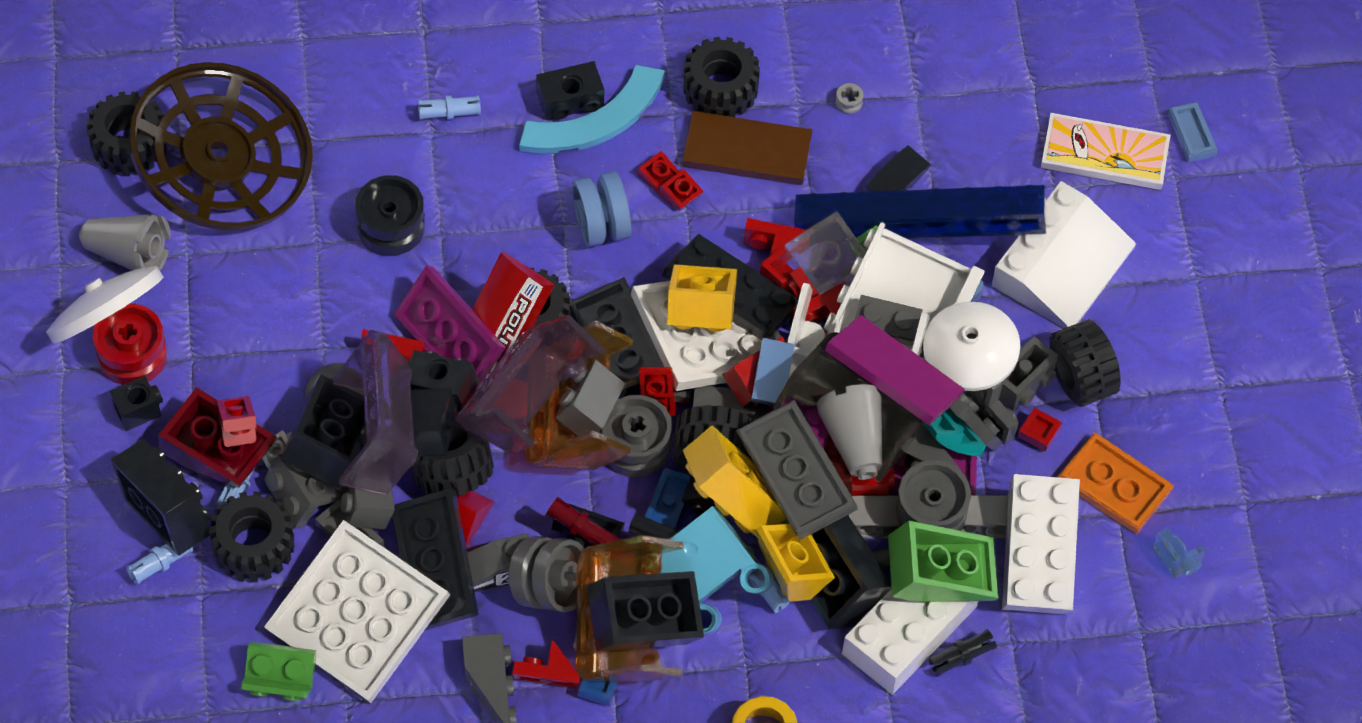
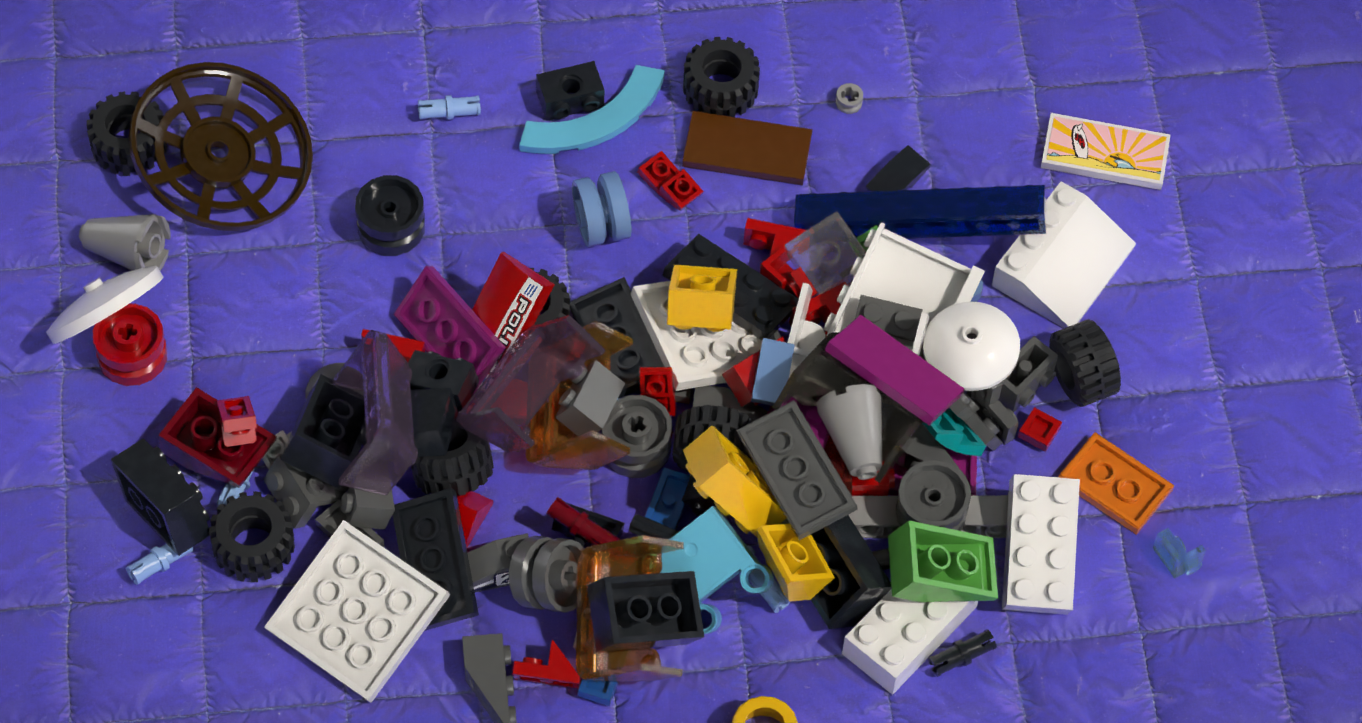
(132, 414): black brick -> none
(279, 671): bright green bracket -> none
(1192, 132): medium blue tile -> none

